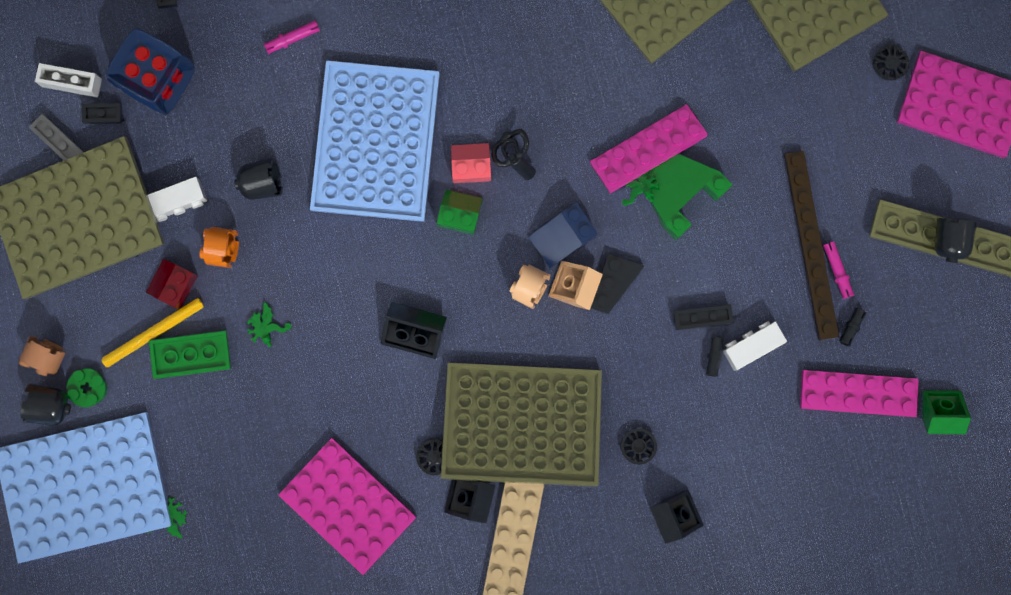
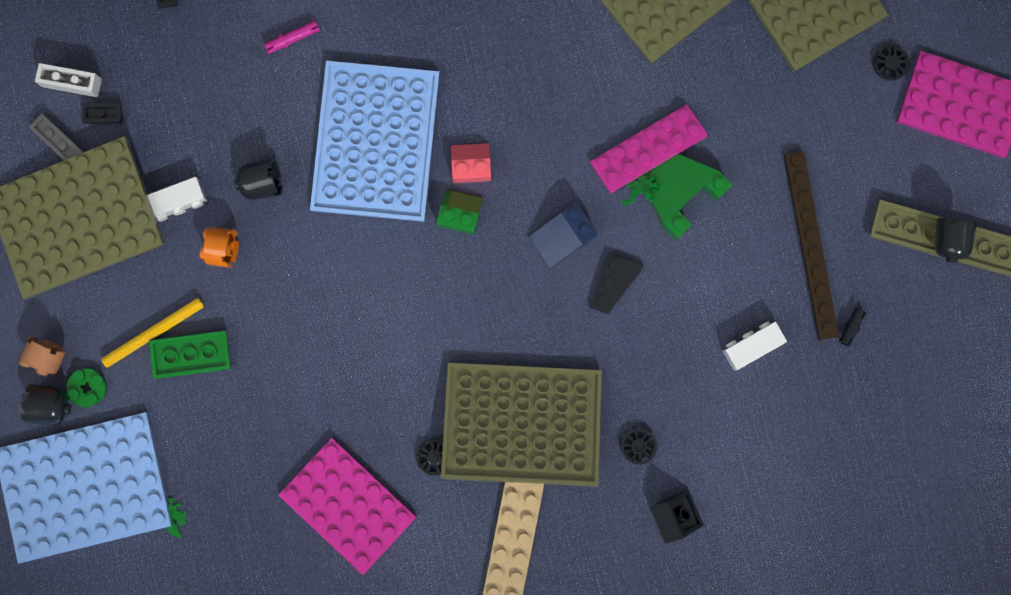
(150, 71): dark blue piece -> none
(171, 284): dark red slope -> none
(263, 329): green piece -> none
(413, 330): black slope -> none
(470, 500): black slope -> none
(516, 159): black piece -> none
(529, 286): light nougat brick -> none
(575, 285): light nougat slope -> none
(703, 317): black plate -> none
(714, 356): black pin -> none
(838, 270): dark pink pin -> none
(859, 393): dark pink plate -> none
(945, 412): green slope -> none

